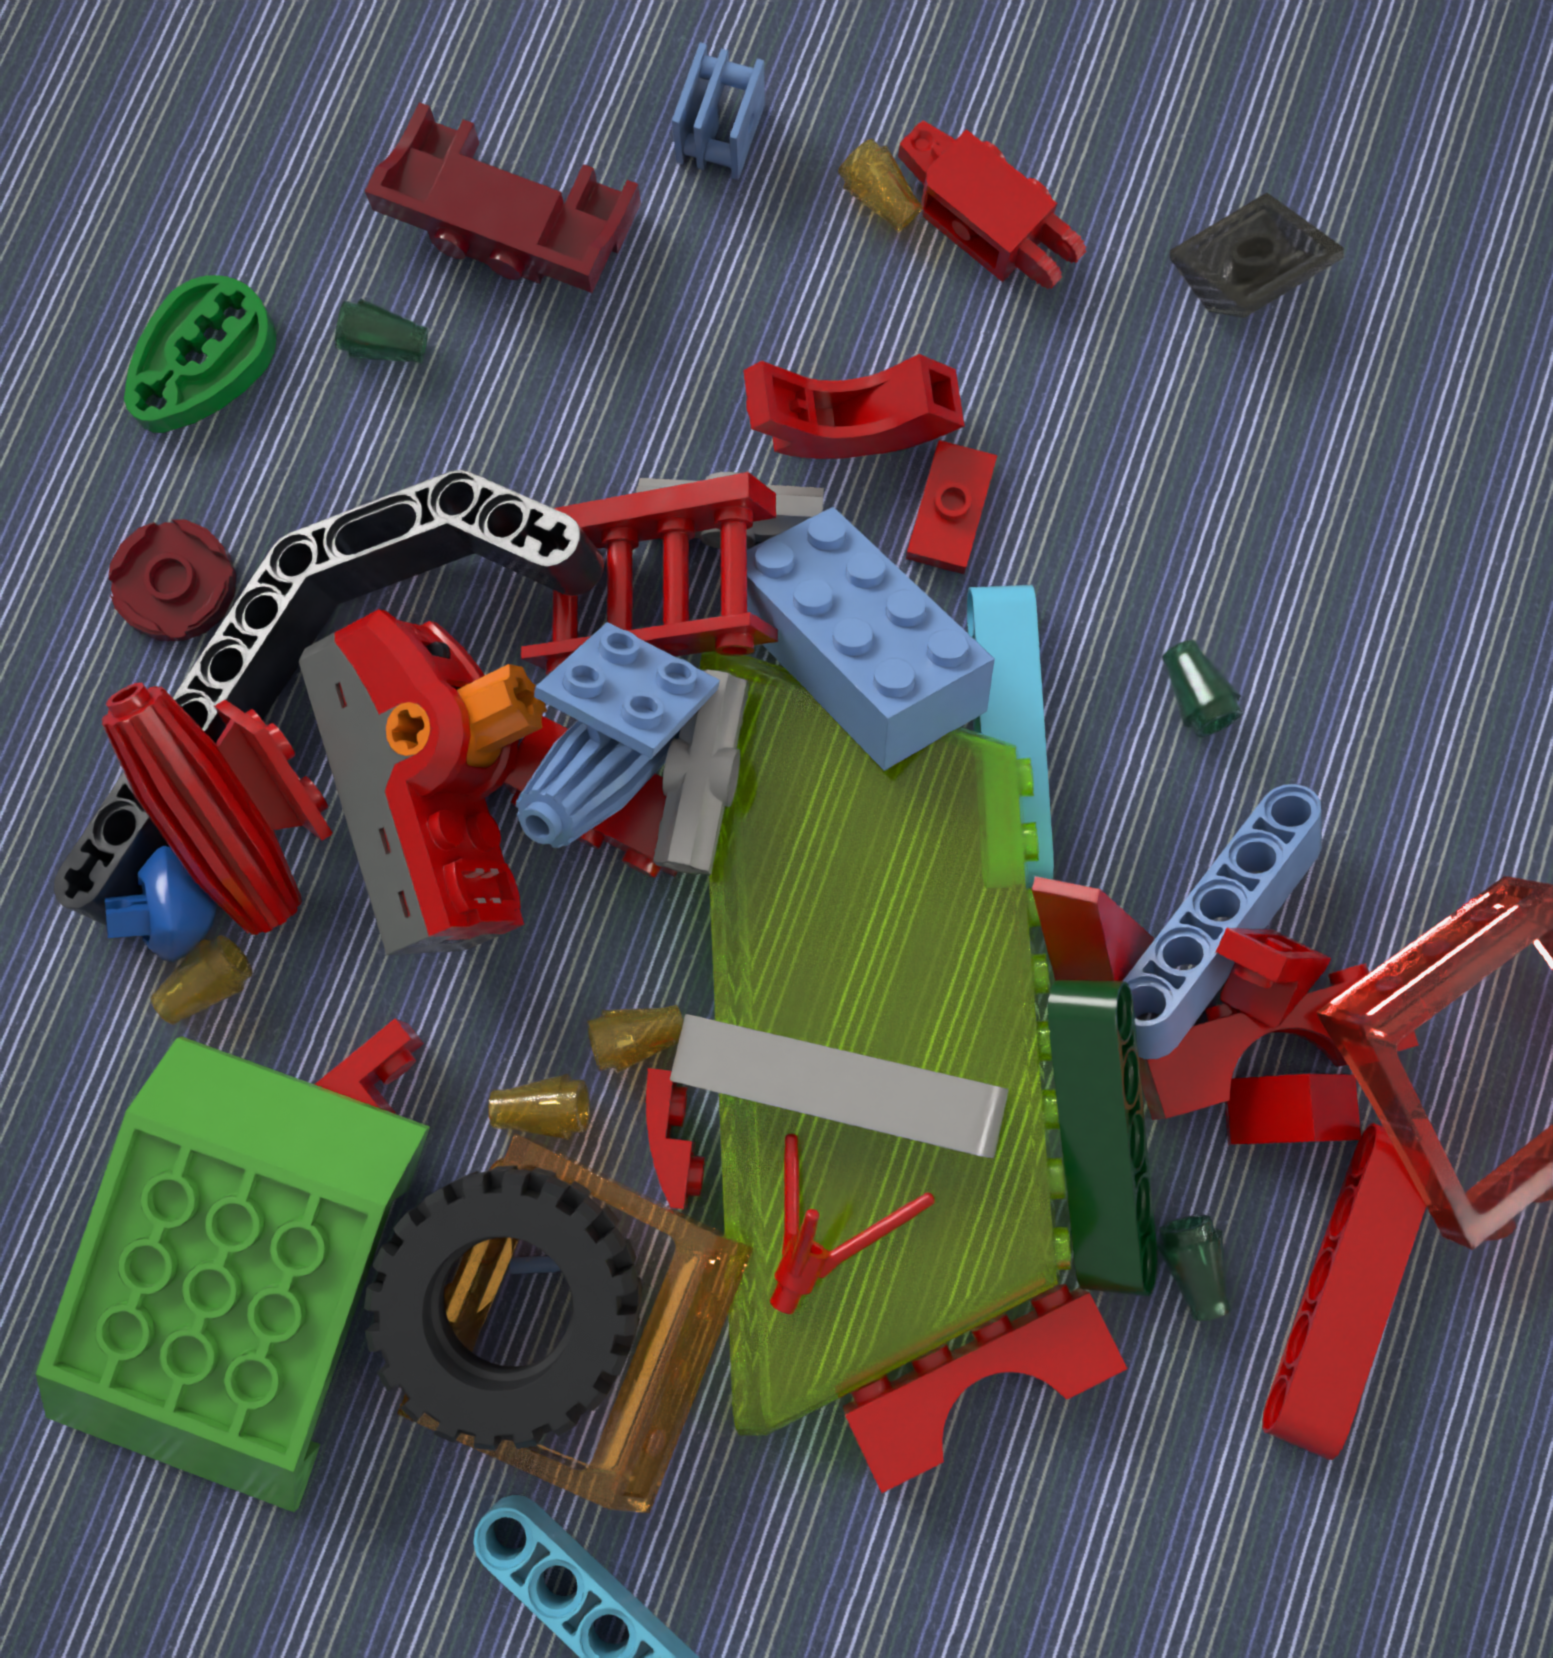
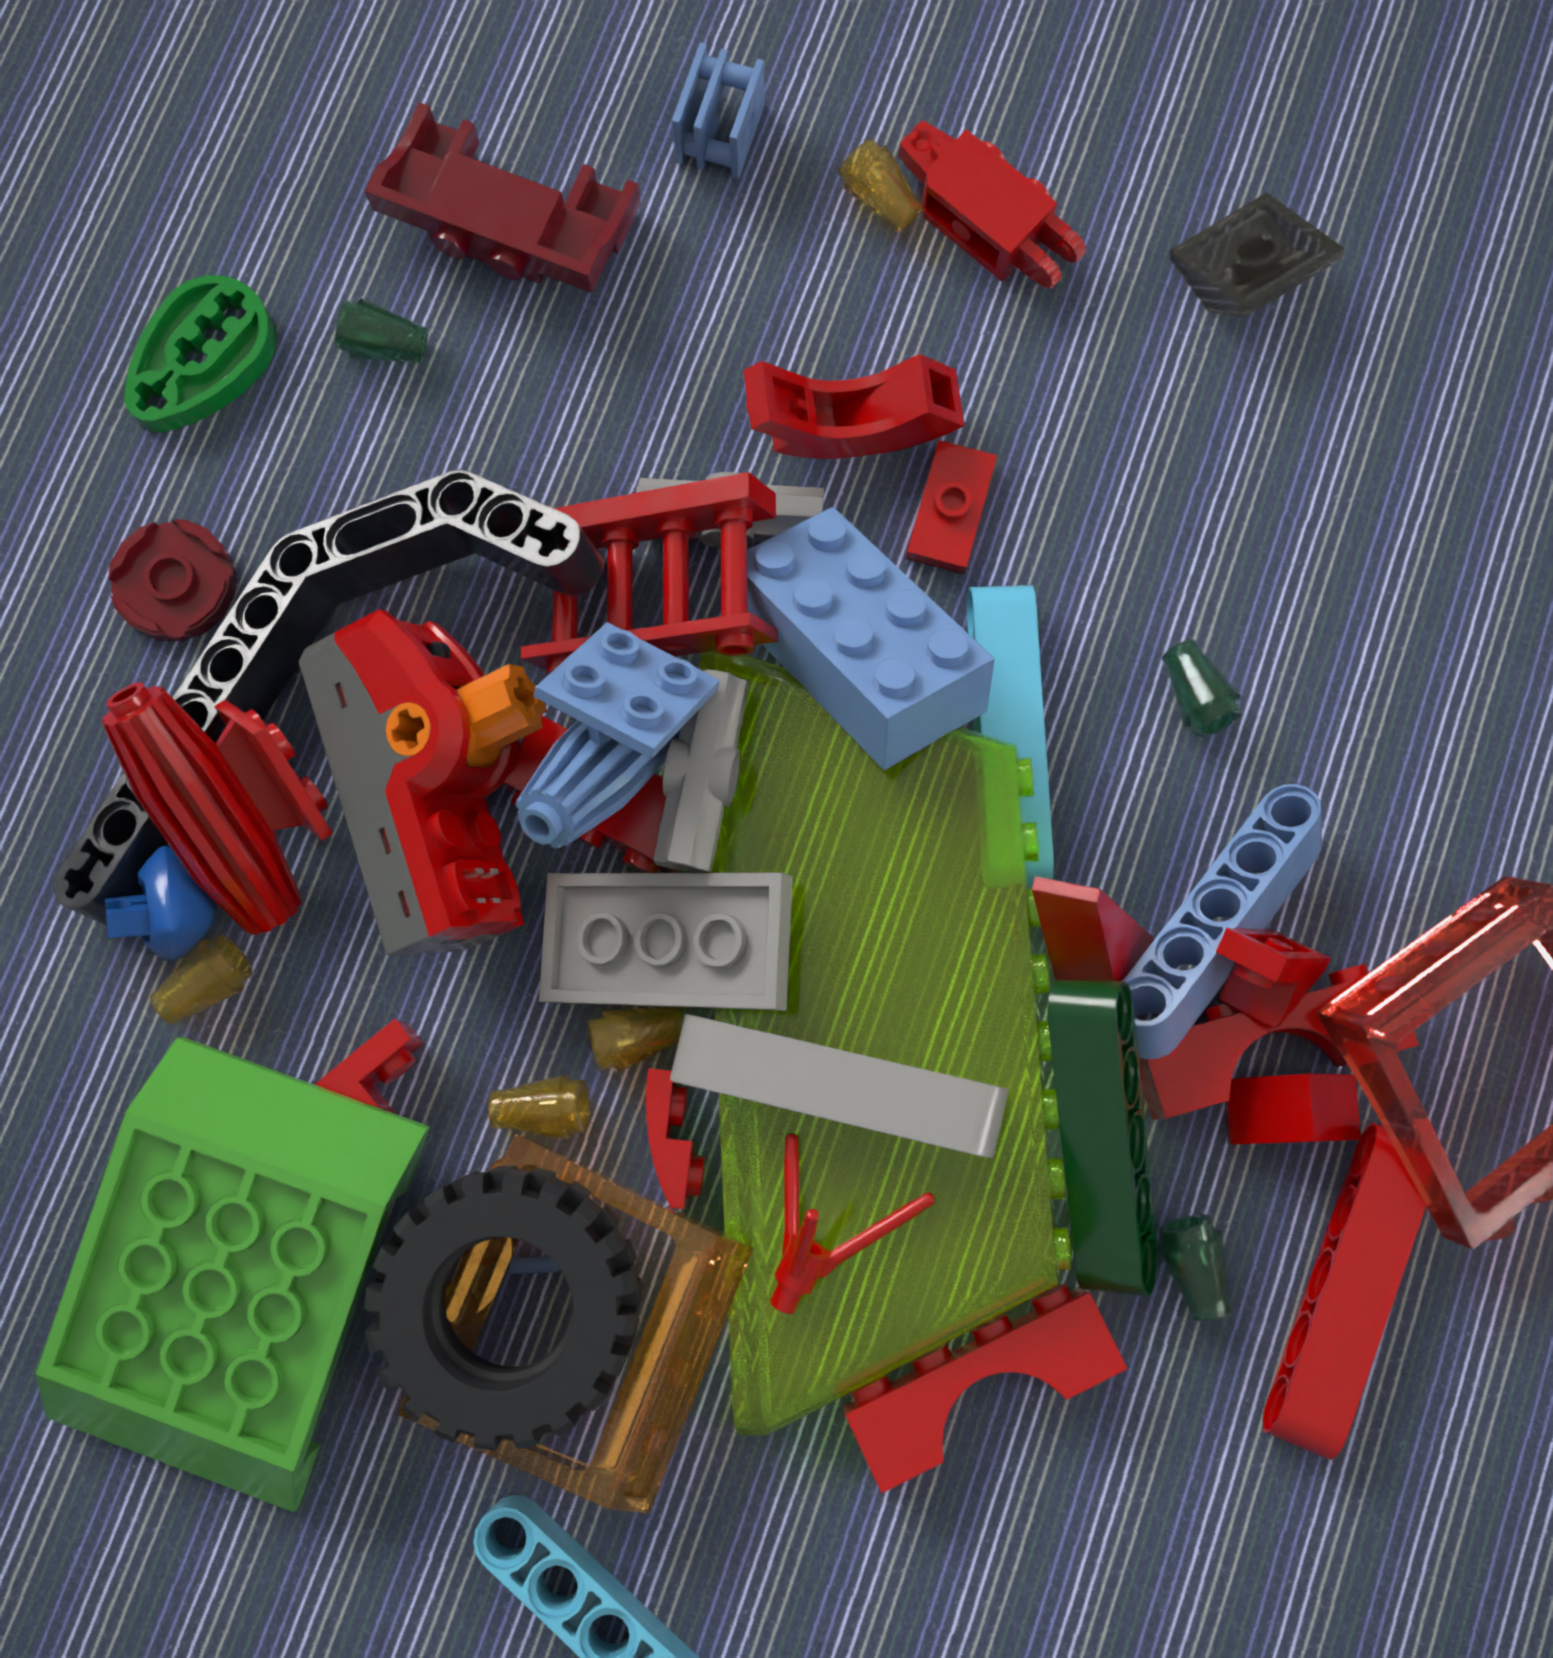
(667, 940): none -> light grey plate

